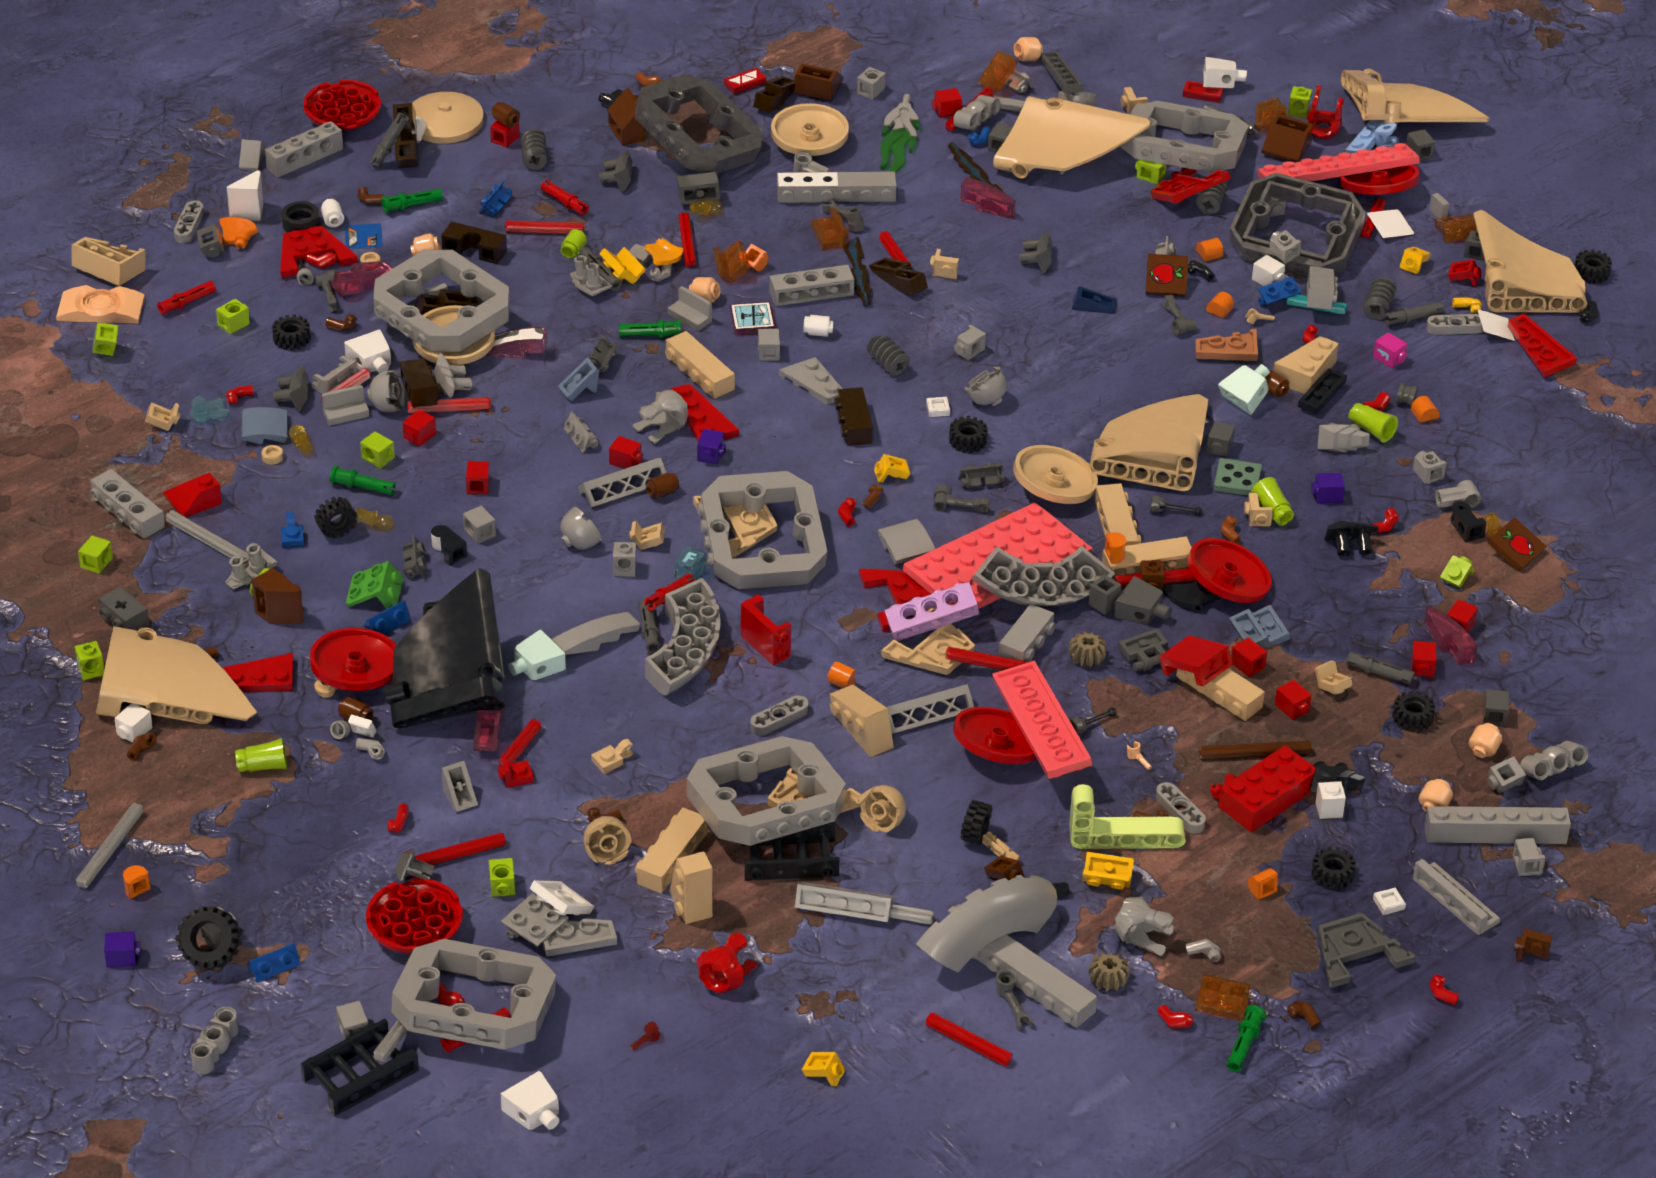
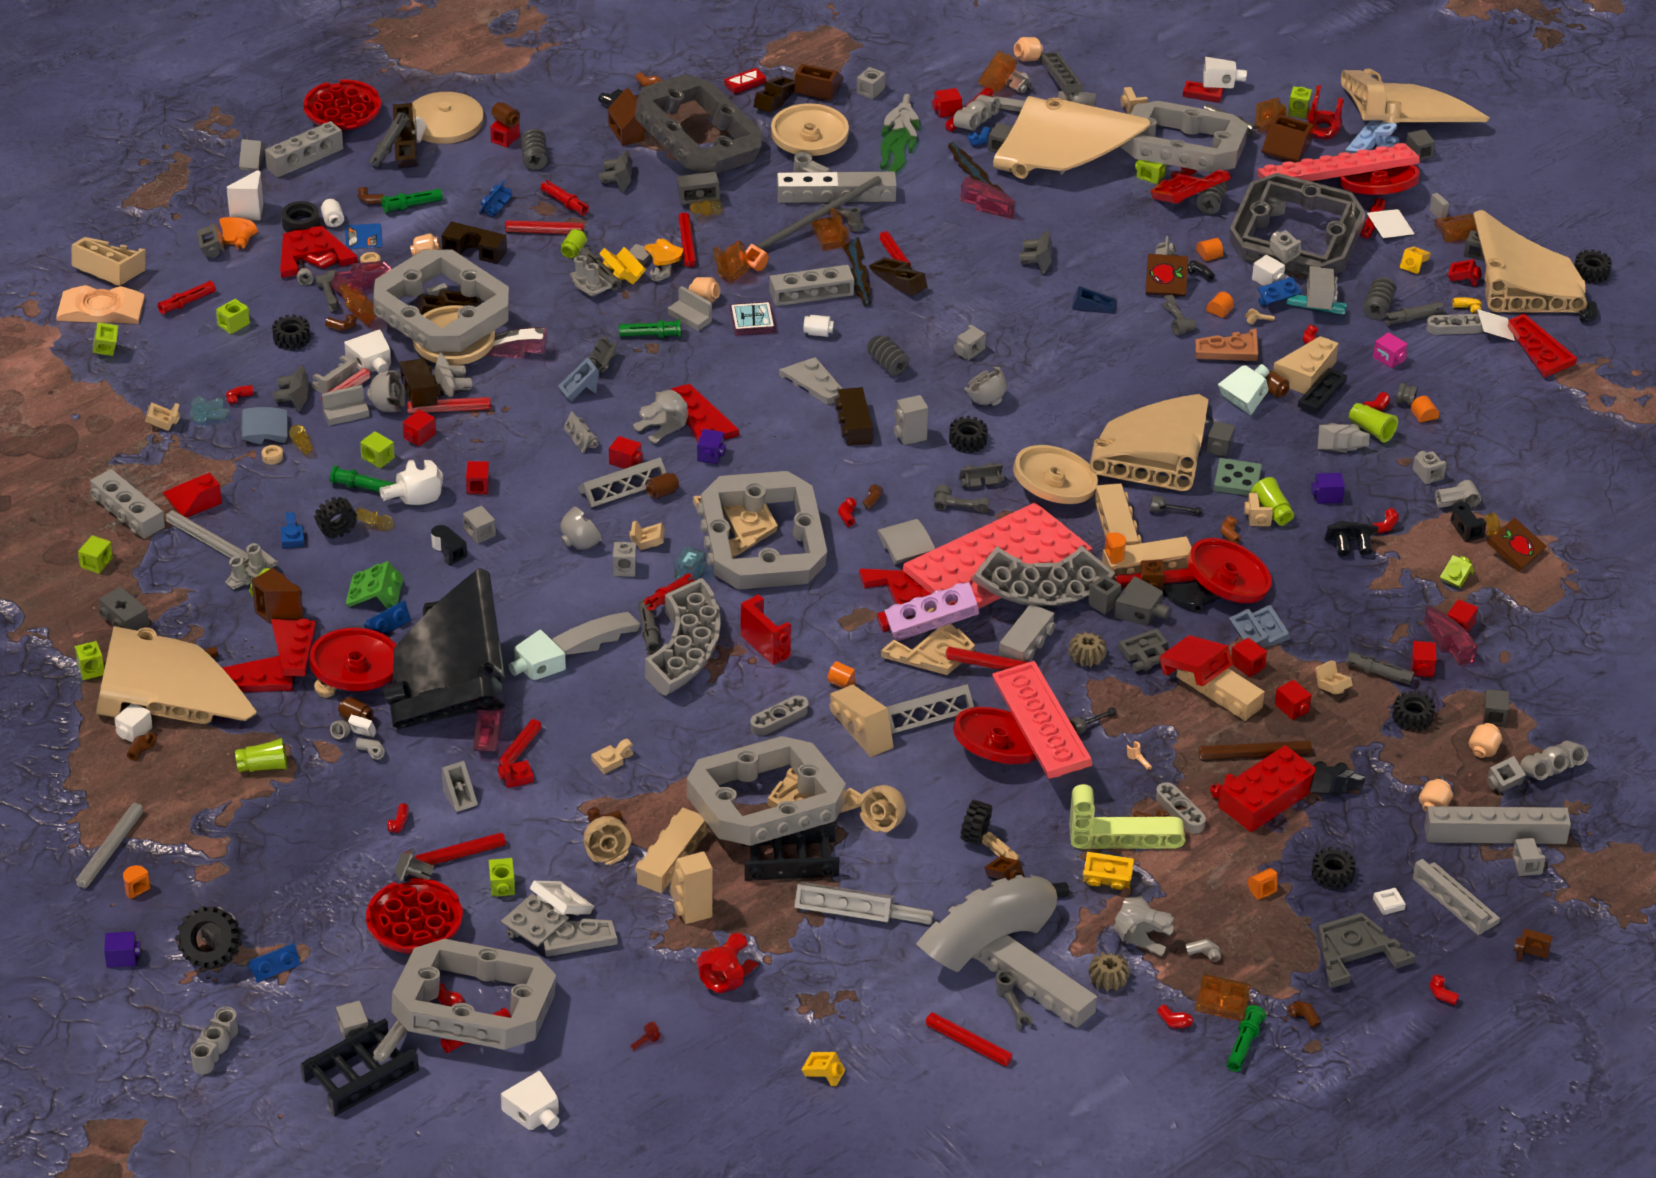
(187, 215): light grey beam -> none
(293, 644): none -> red wing
(358, 303): none -> clear orange bracket
(414, 558): dark grey hinge -> none
(416, 485): none -> white piece
(700, 365): tan brick -> none
(768, 344): light grey brick -> none
(819, 213): none -> dark grey piece
(891, 466): yellow bracket -> none
(911, 420): none -> light grey brick
(938, 406): white tile -> none
(944, 266): tan bracket -> none
(1330, 800): white brick -> none

